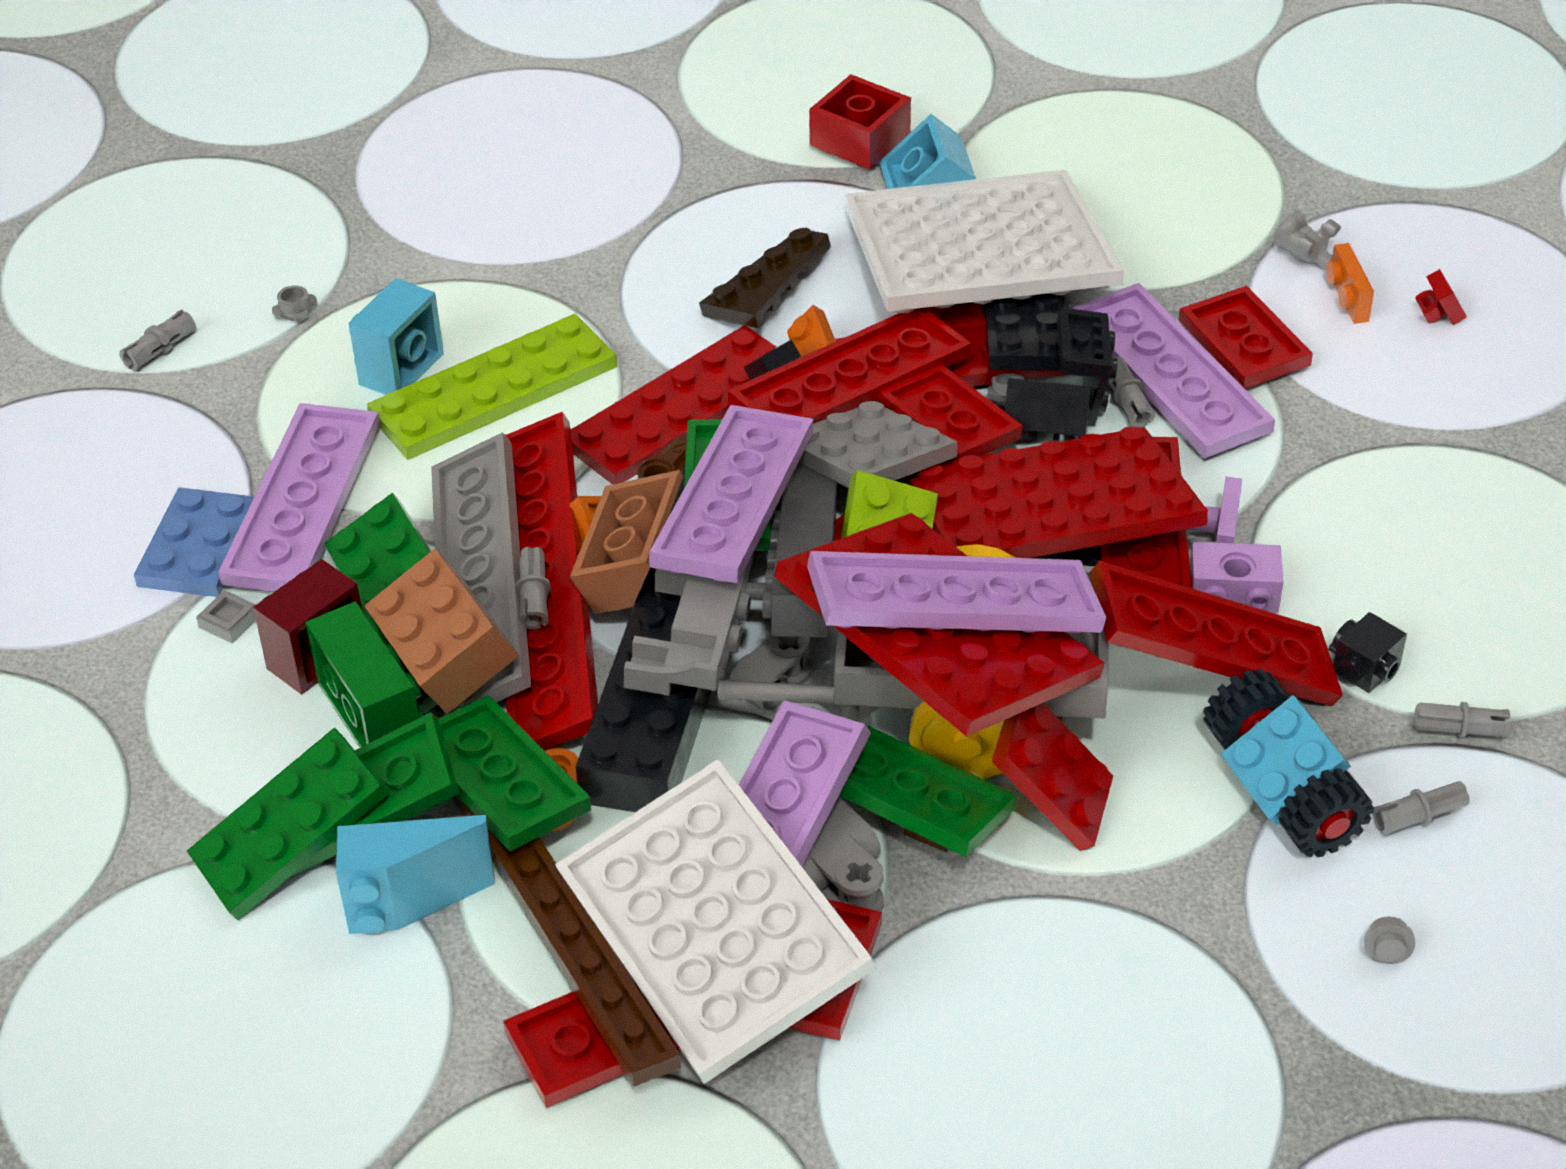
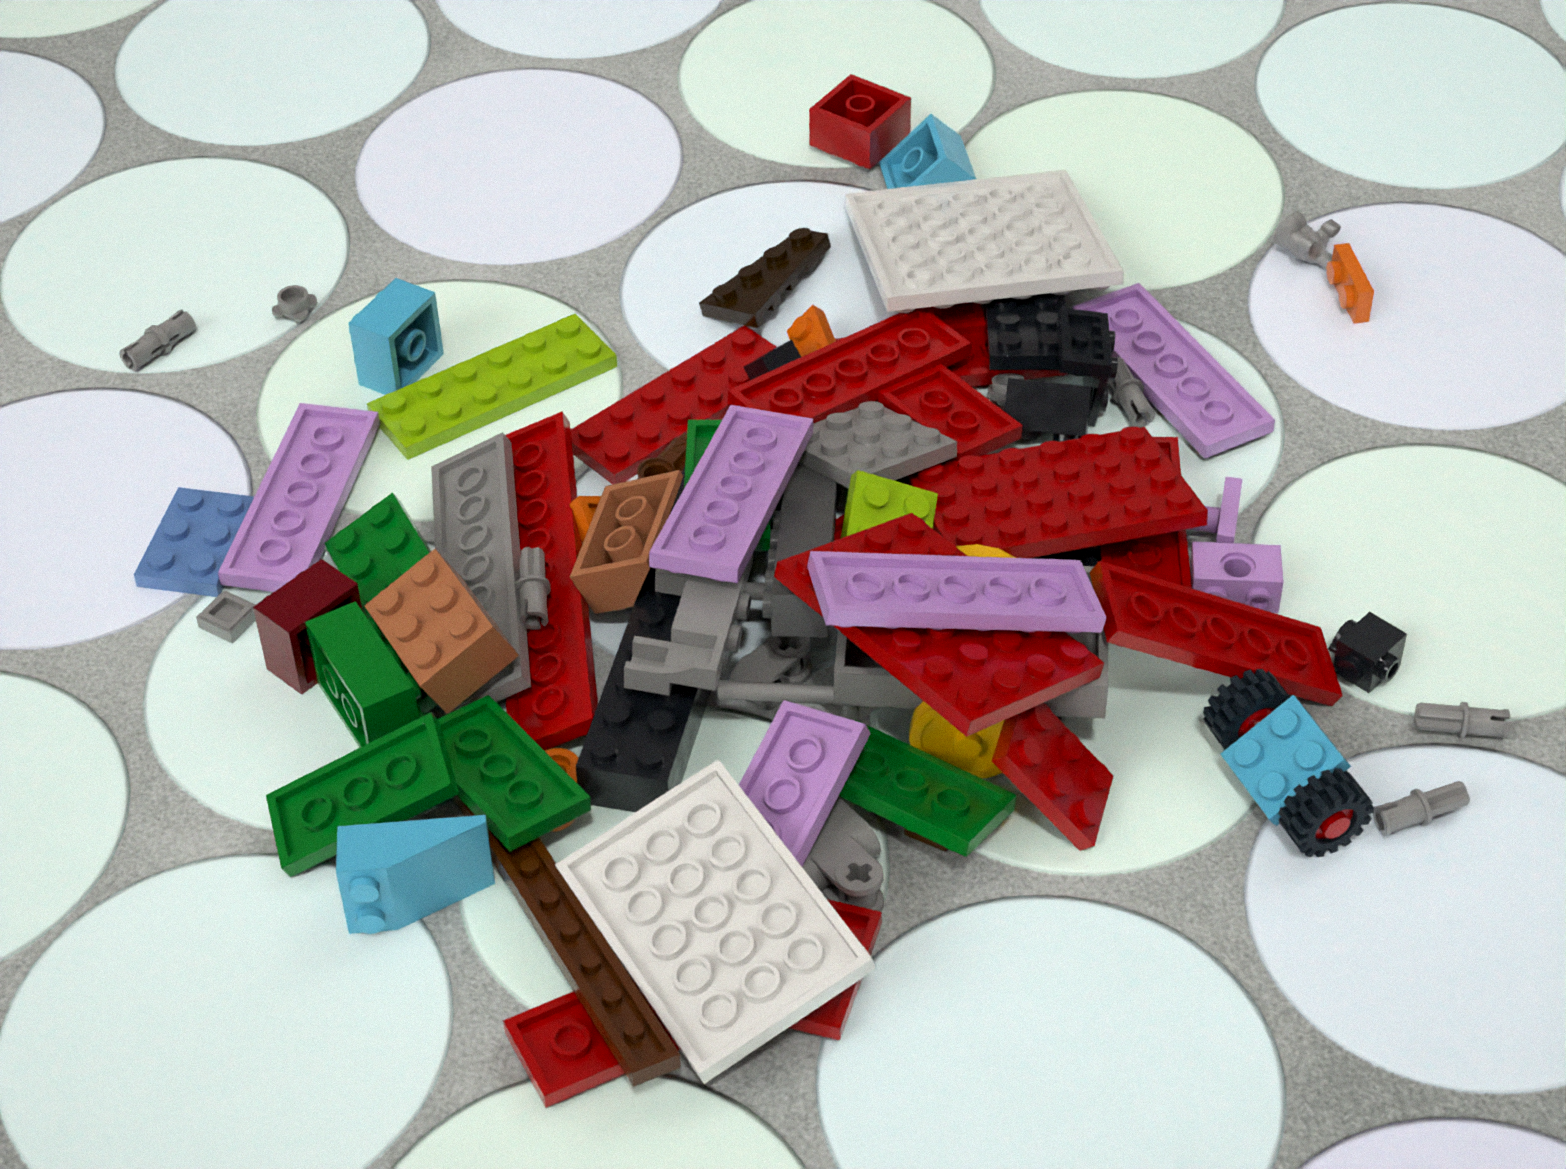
(286, 823): green plate -> none
(1245, 337): red plate -> none
(1389, 940): light grey plate -> none
(1440, 300): red tile -> none

